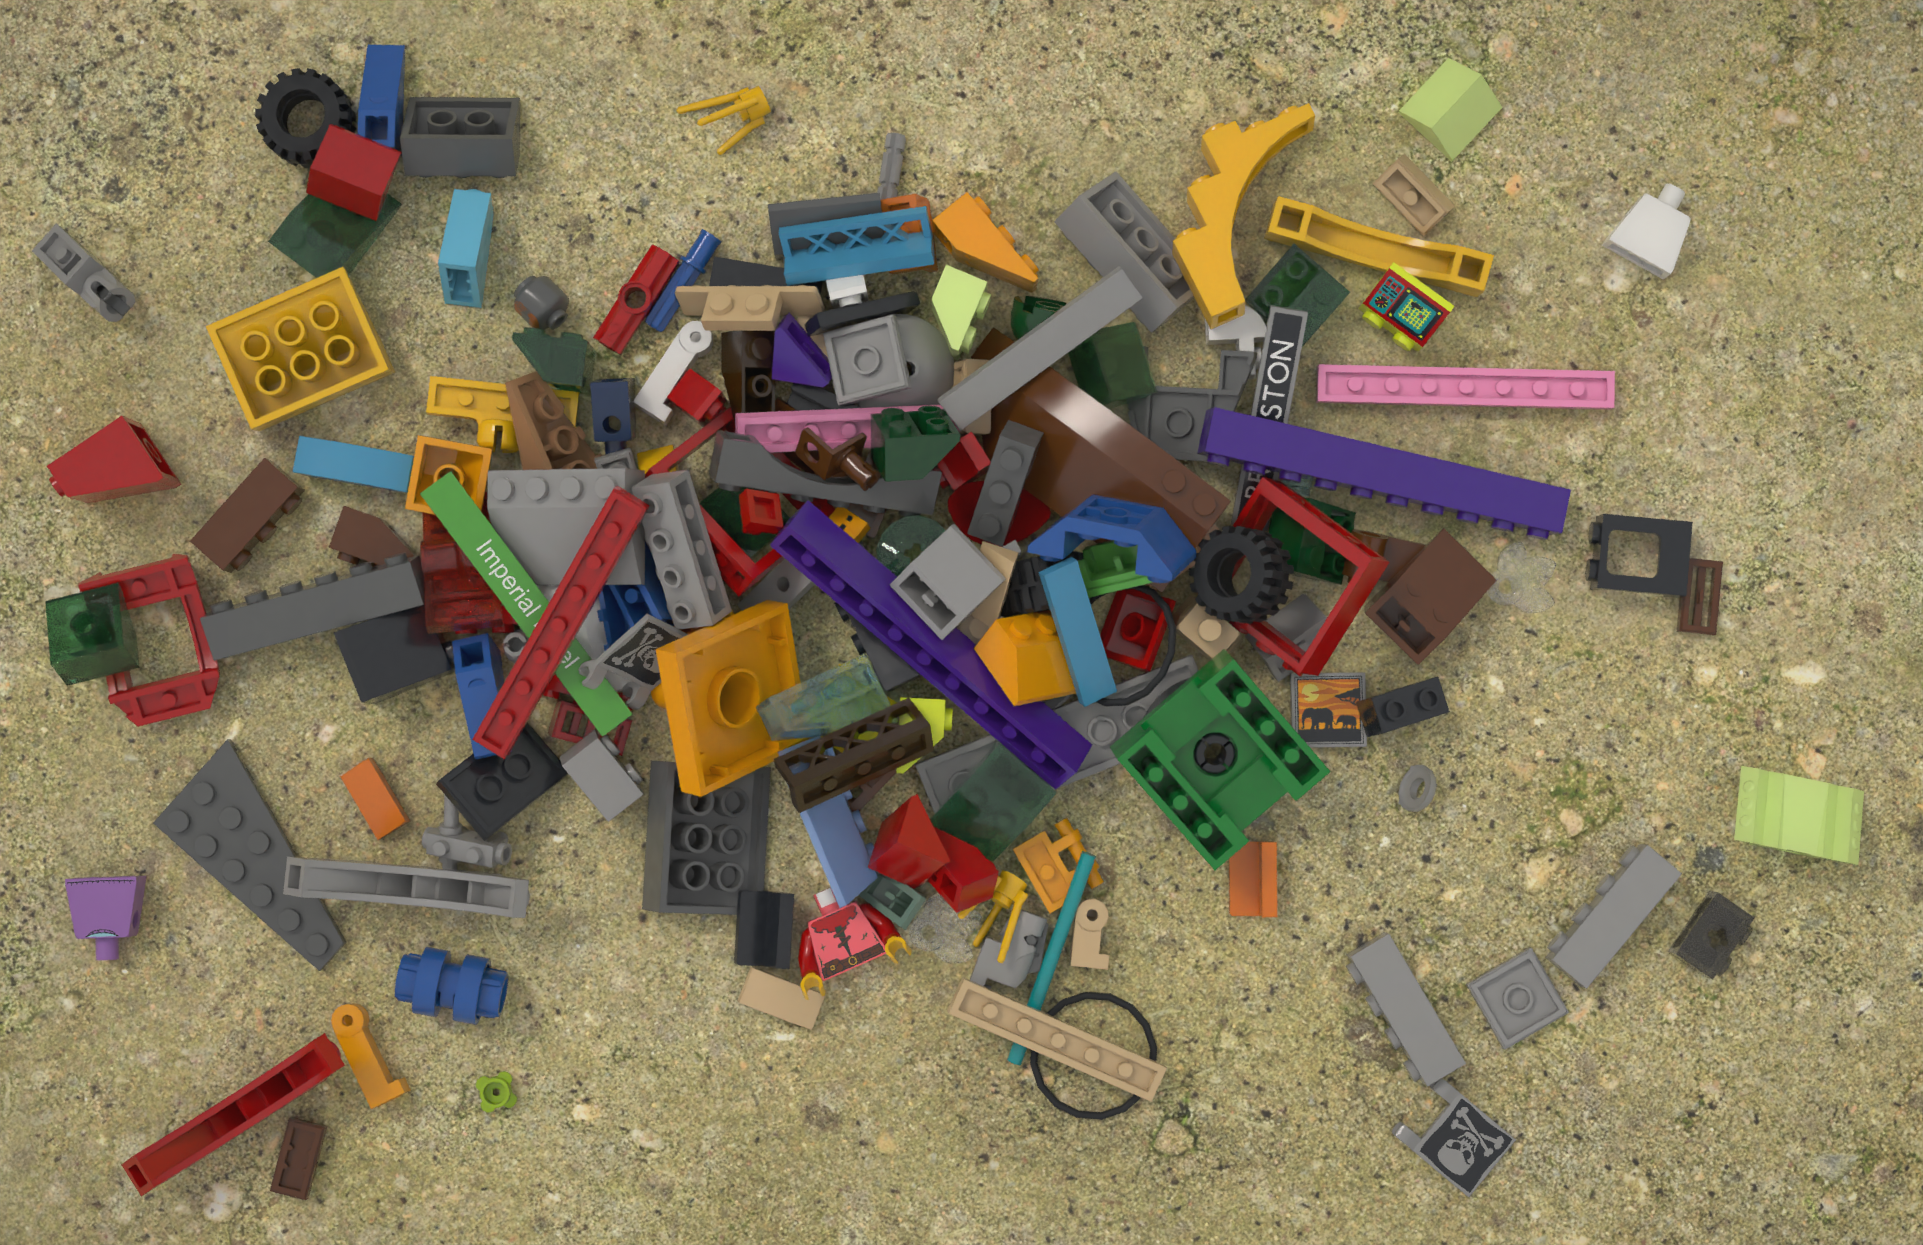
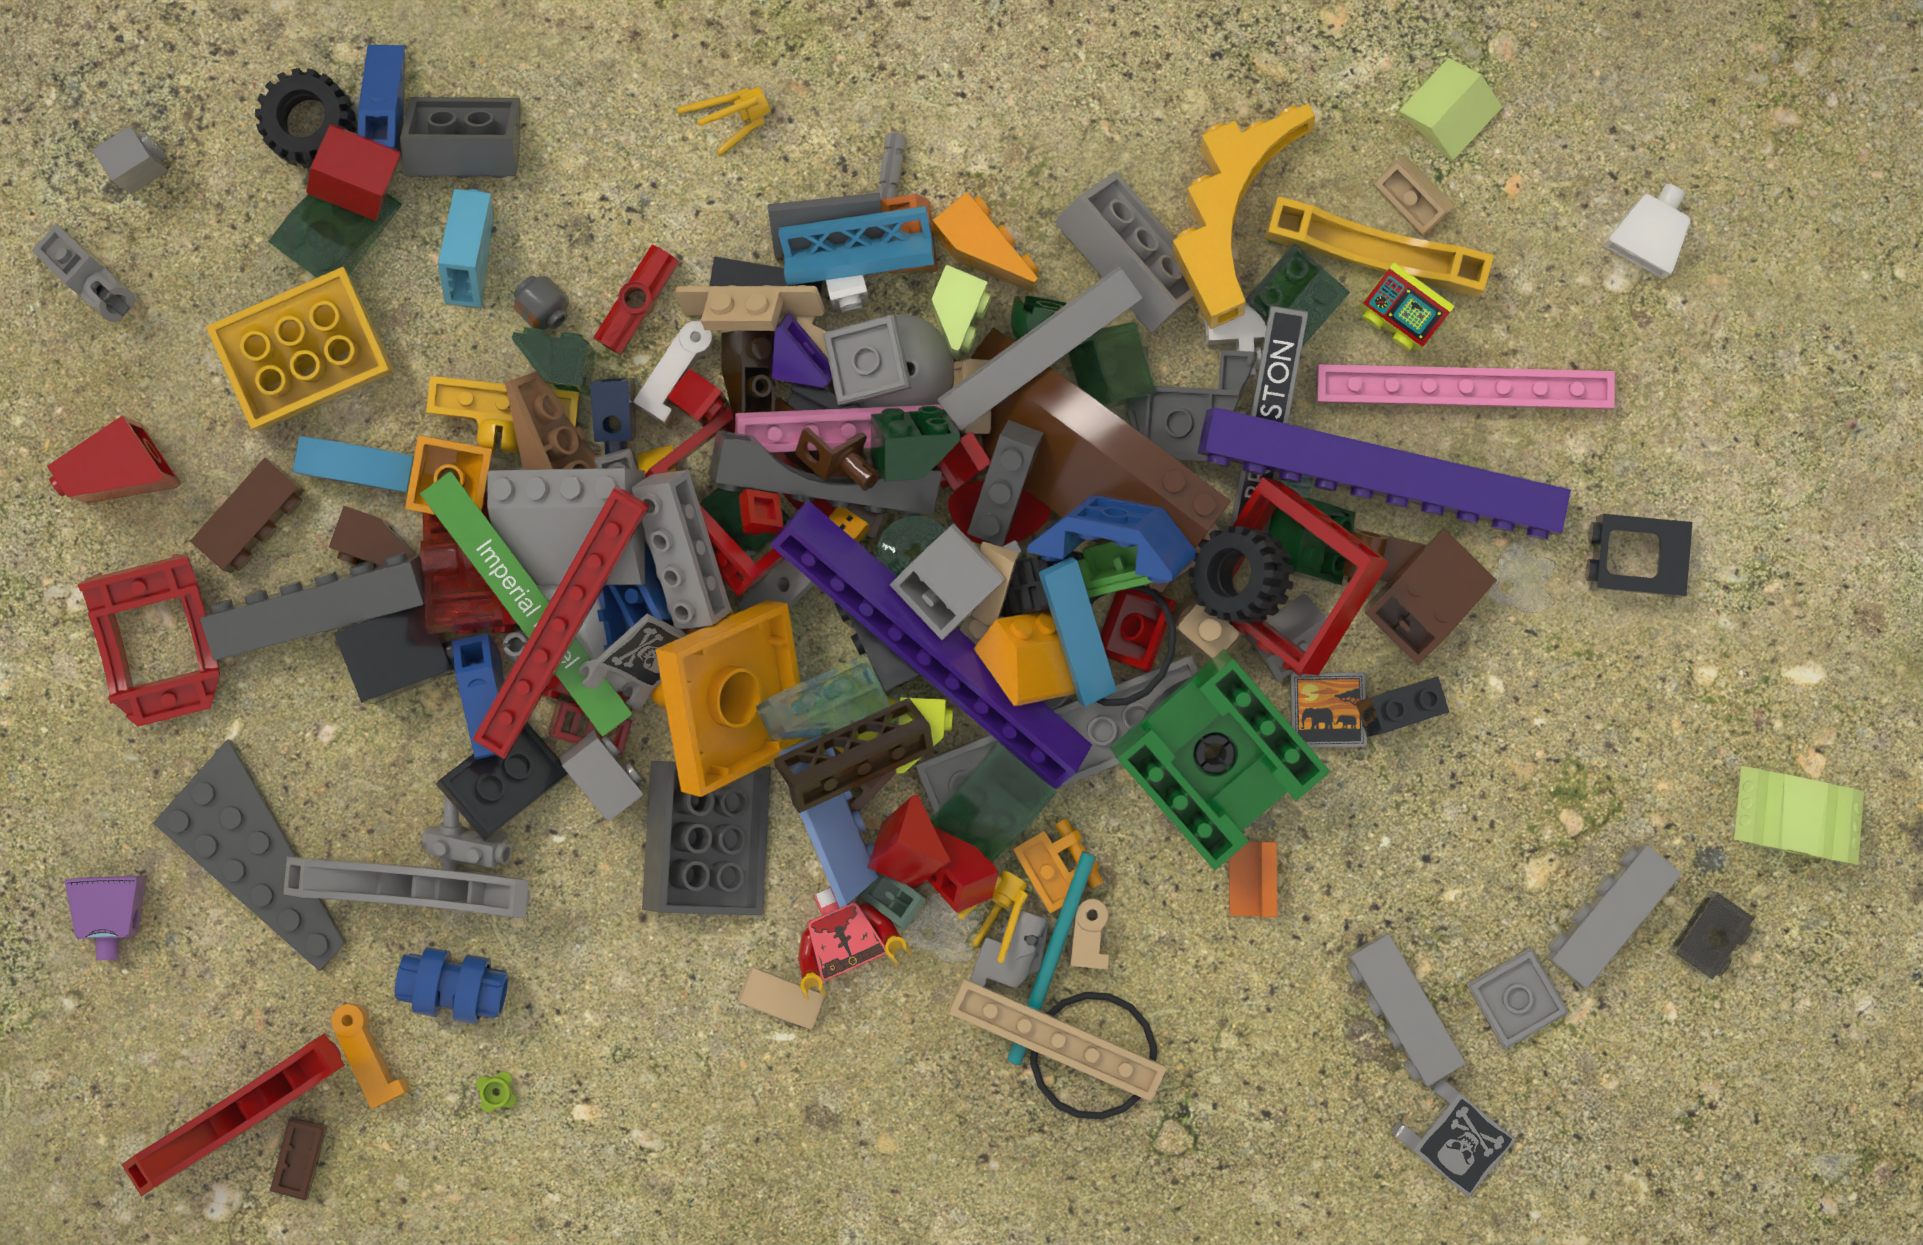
(91, 635): clear green slope -> none
(131, 159): none -> light grey brick
(375, 798): orange slope -> none
(685, 275): blue axle -> none
(764, 929): black panel -> none
(862, 312): black tile -> none
(1410, 784): light grey piece -> none
(1714, 597): reddish brown tile -> none

